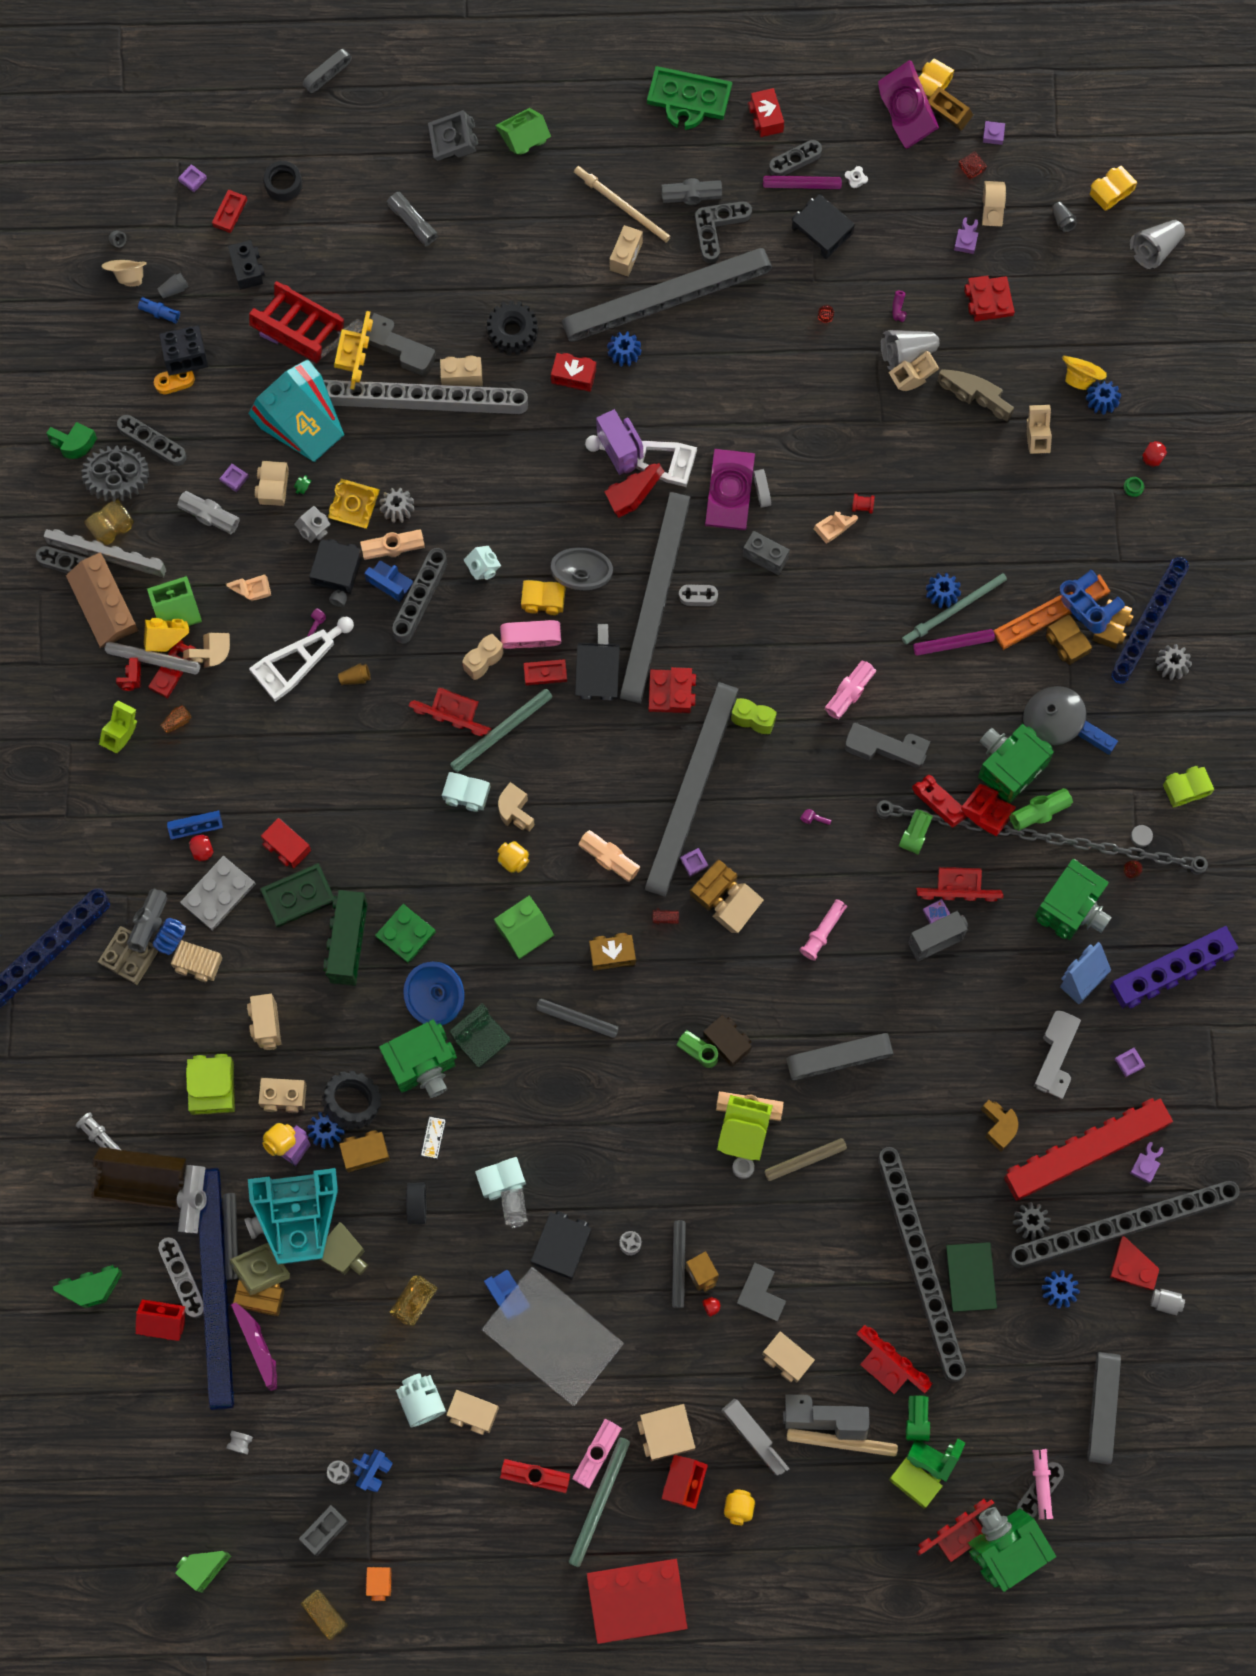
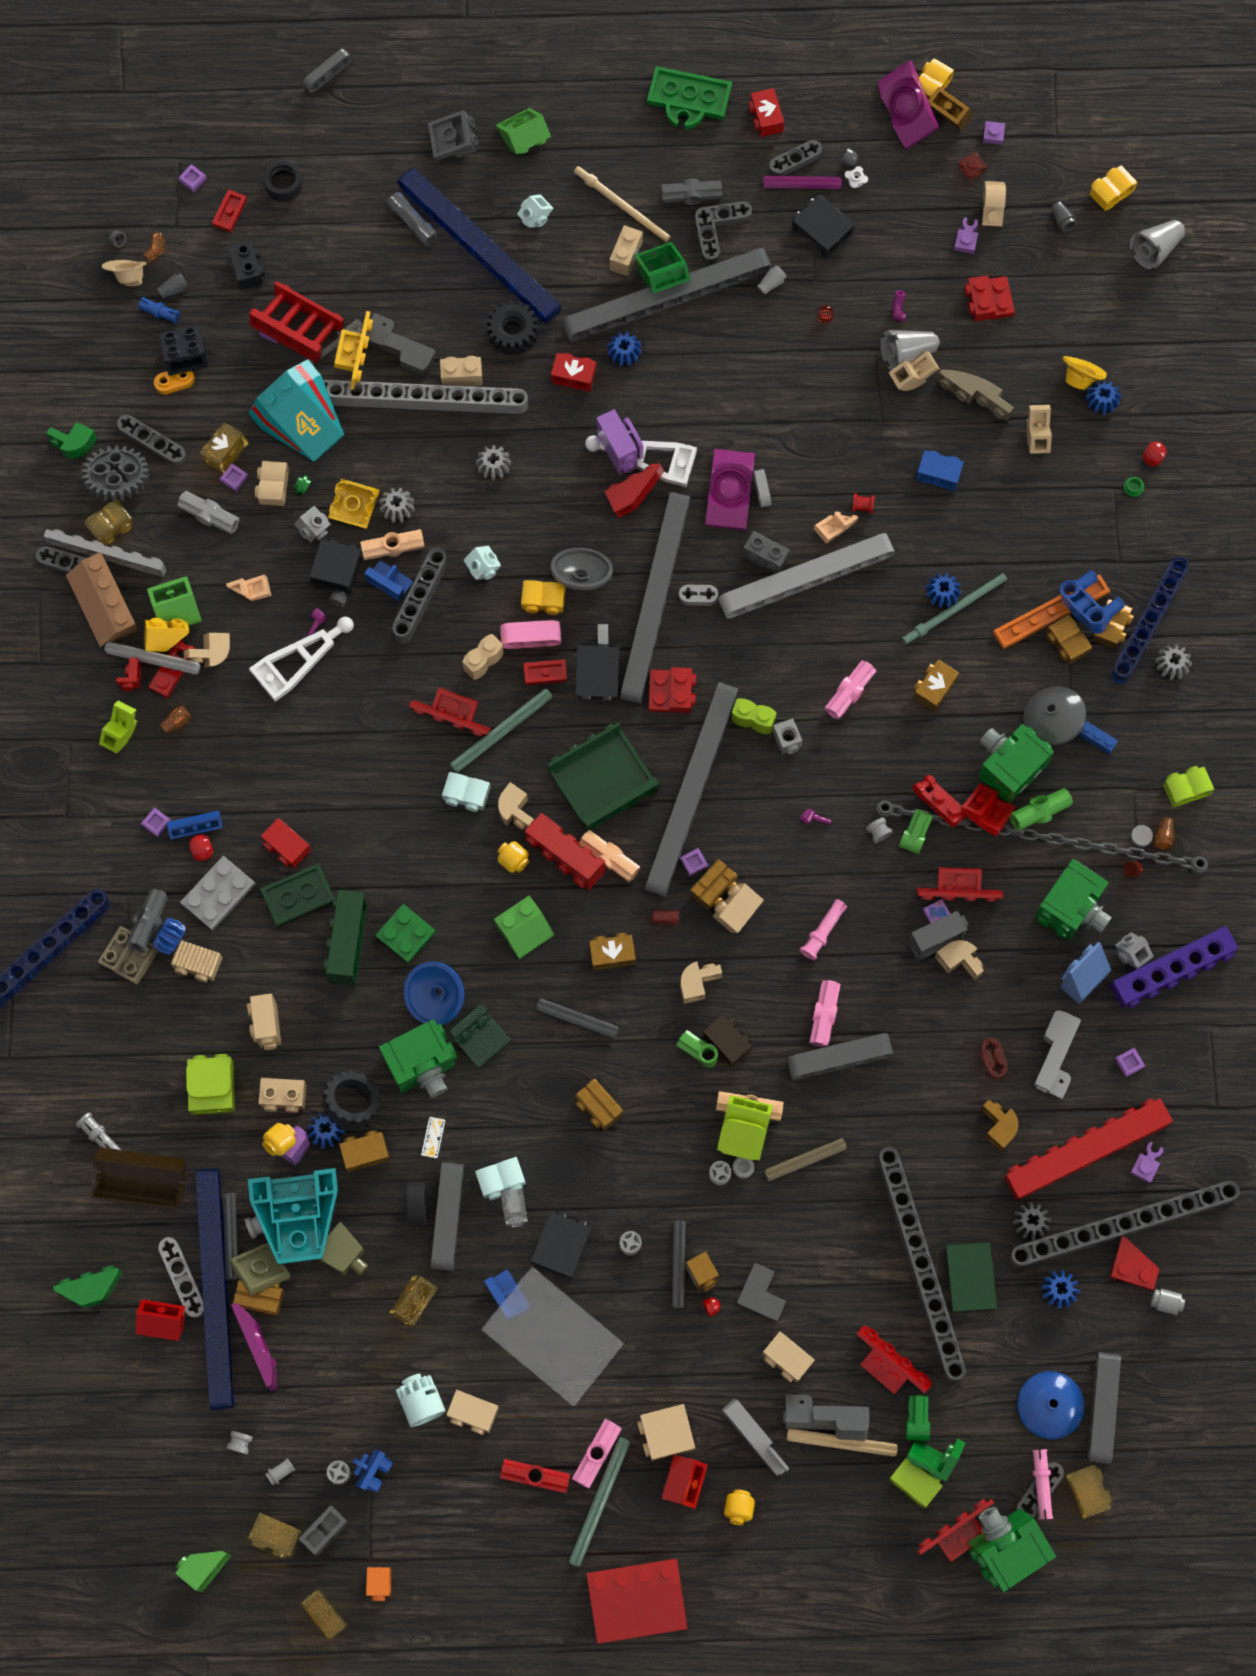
(155, 822): none -> medium lavender tile
(158, 246): none -> clear orange arm
(191, 1199): light grey piece -> none
(223, 447): none -> clear yellow brick
(274, 1535): none -> clear yellow brick
(280, 1471): none -> light grey pin
(355, 675): pearl gold cone -> none
(447, 1216): none -> dark grey beam
(479, 245): none -> clear blue beam
(501, 462): none -> light grey gear
(534, 211): none -> light aqua brick
(565, 852): none -> red wedge
(599, 1105): none -> pearl gold brick
(602, 776): none -> dark green panel
(666, 276): none -> green window
(692, 979): none -> tan brick
(722, 1169): none -> light grey wheel
(772, 279): none -> light grey cone
(787, 728): none -> light grey brick
(806, 575): none -> light grey beam
(825, 1013): none -> bright pink piece
(849, 158): none -> dark grey hinge
(866, 742): dark grey piece -> none
(879, 830): none -> light grey wheel
(935, 685): none -> pearl gold brick
(939, 470): none -> blue brick
(954, 642): magenta axle -> none
(960, 953): none -> tan brick
(998, 1056): none -> clear red beam
(1035, 1408): none -> blue dish
(1089, 1491): none -> clear yellow brick
(1134, 950): none -> light grey brick
(1165, 834): none -> clear orange cone

